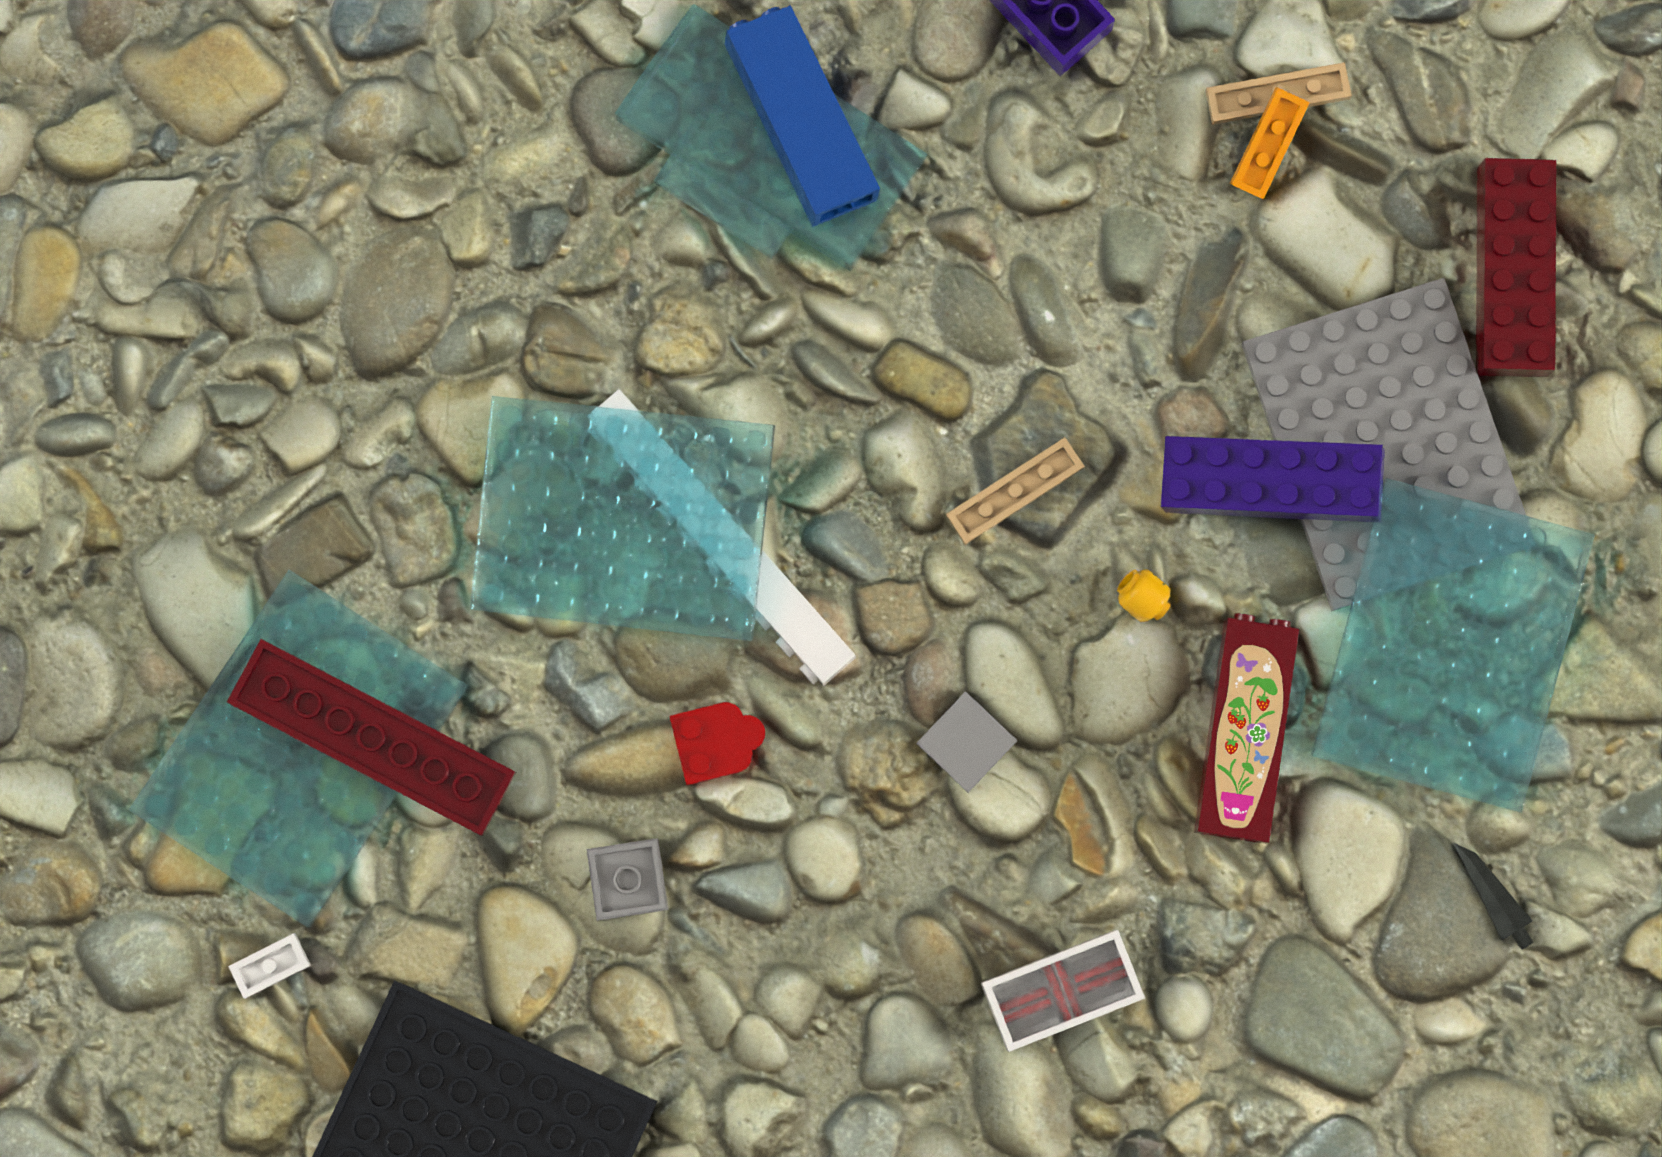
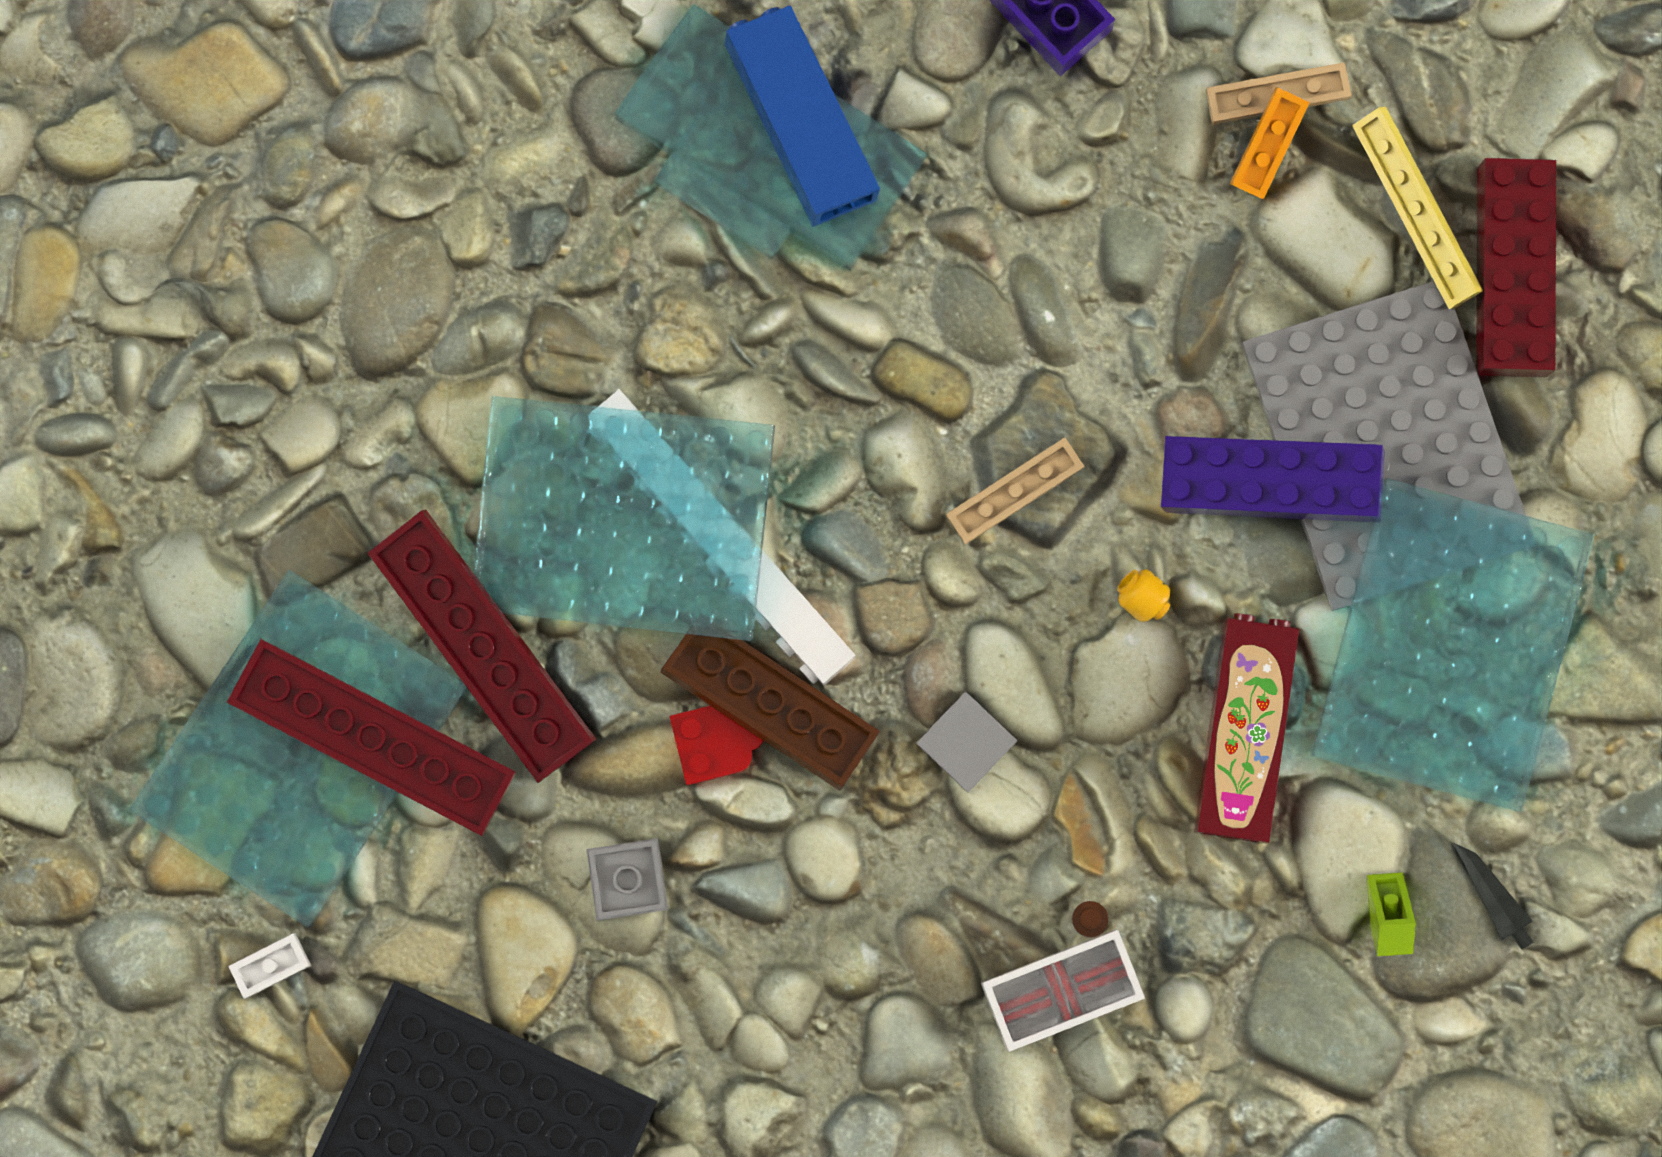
(481, 646): none -> dark red plate
(772, 705): none -> reddish brown plate
(1090, 919): none -> reddish brown plate
(1390, 914): none -> lime slope
(1417, 208): none -> light yellow plate

